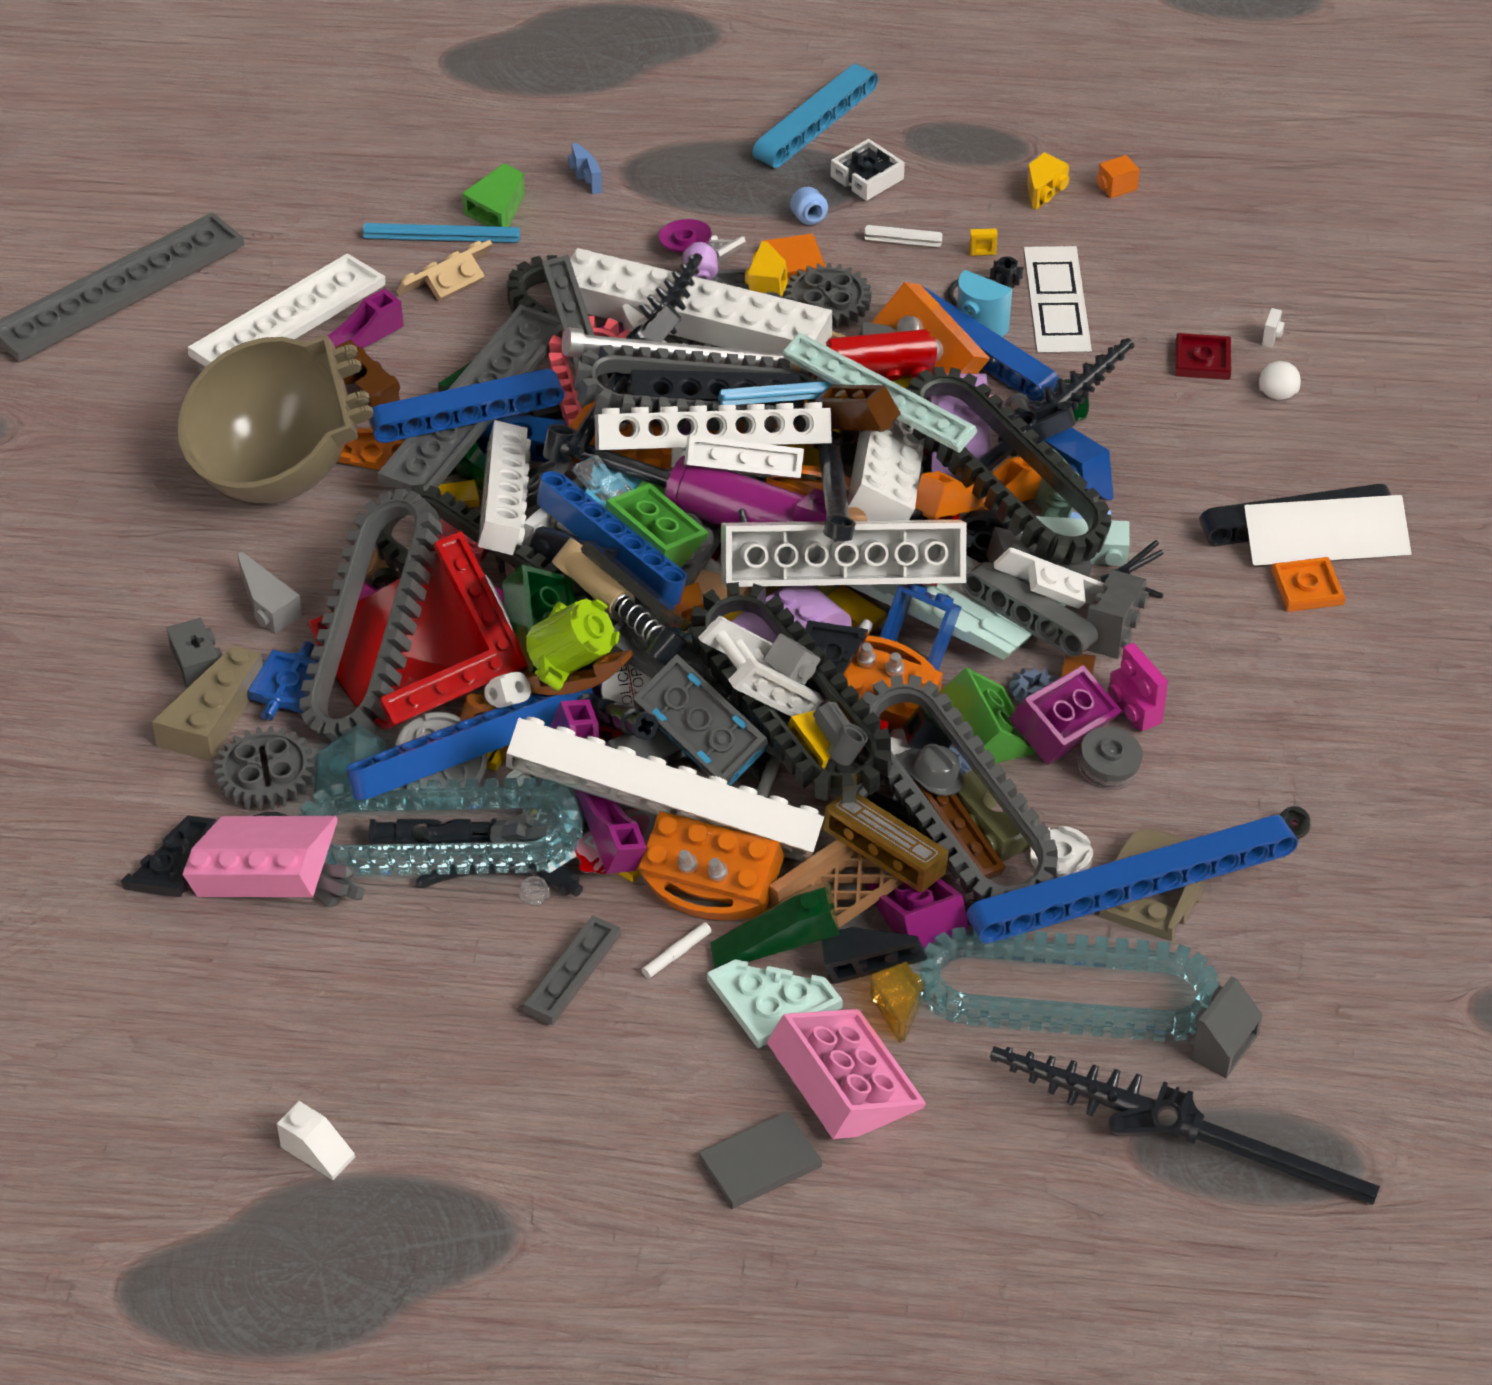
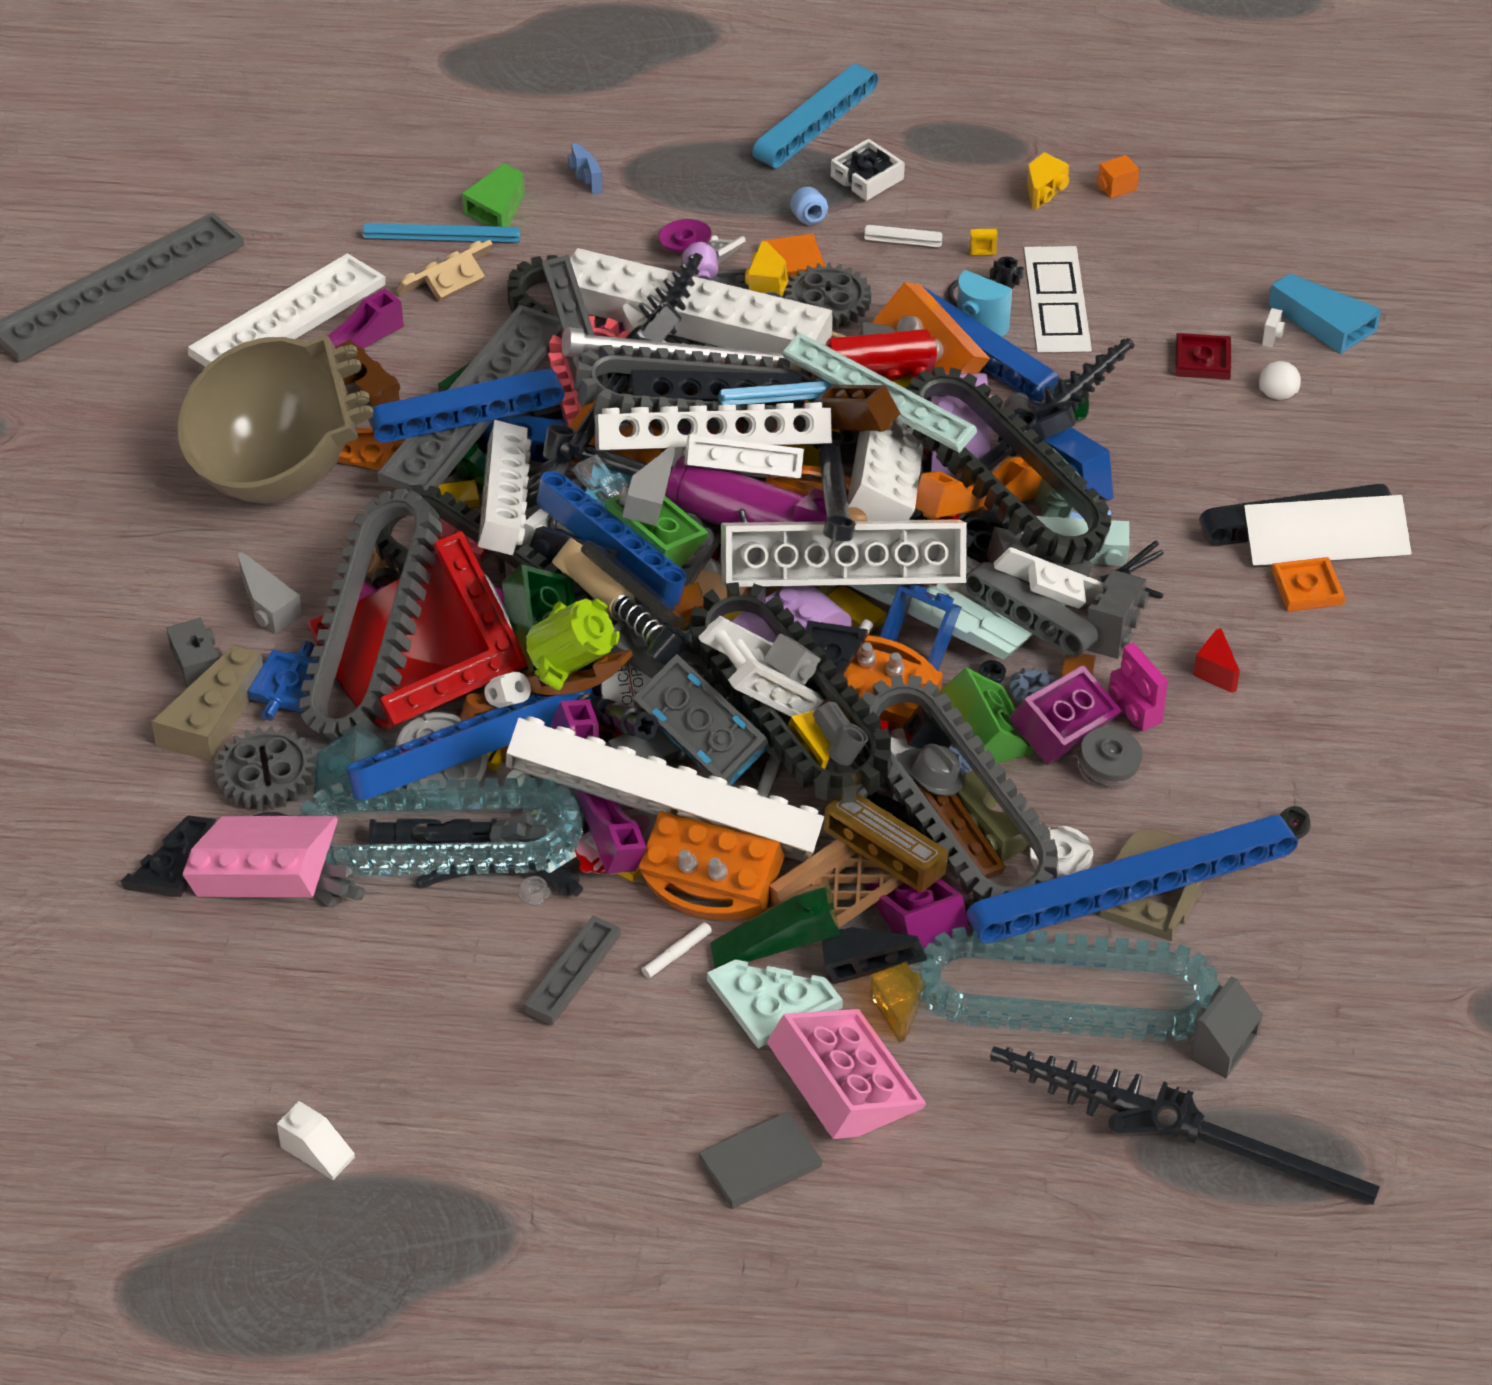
(647, 490): none -> light grey slope
(995, 667): none -> black bush
(1216, 663): none -> red slope
(1324, 312): none -> dark azure slope

